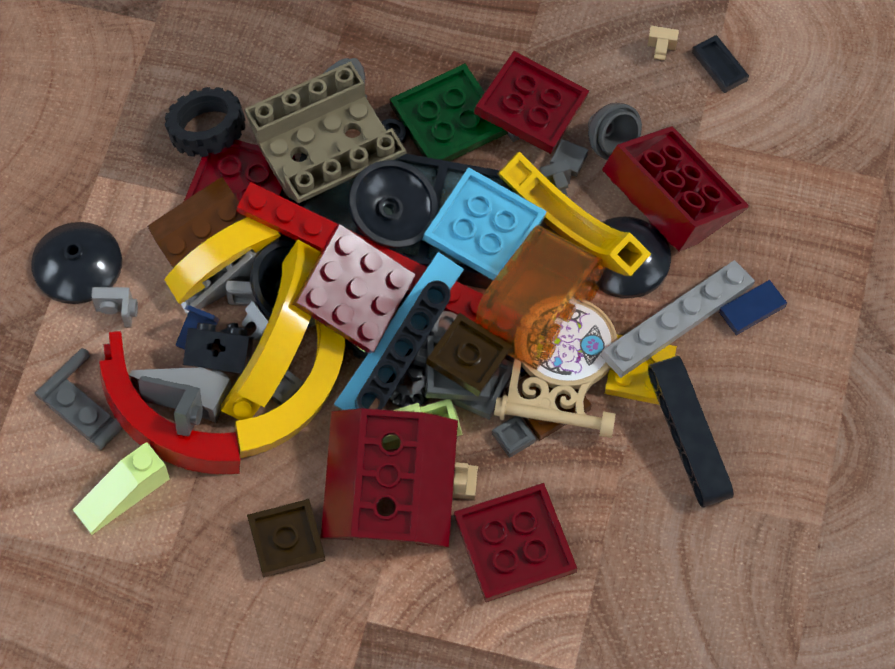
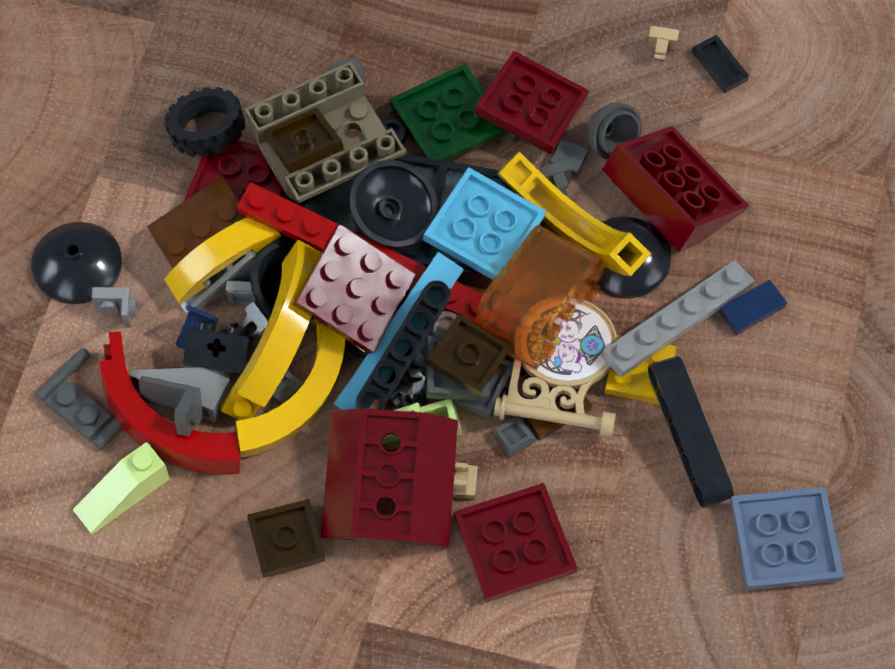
(303, 140): none -> dark brown plate
(786, 538): none -> sand blue plate

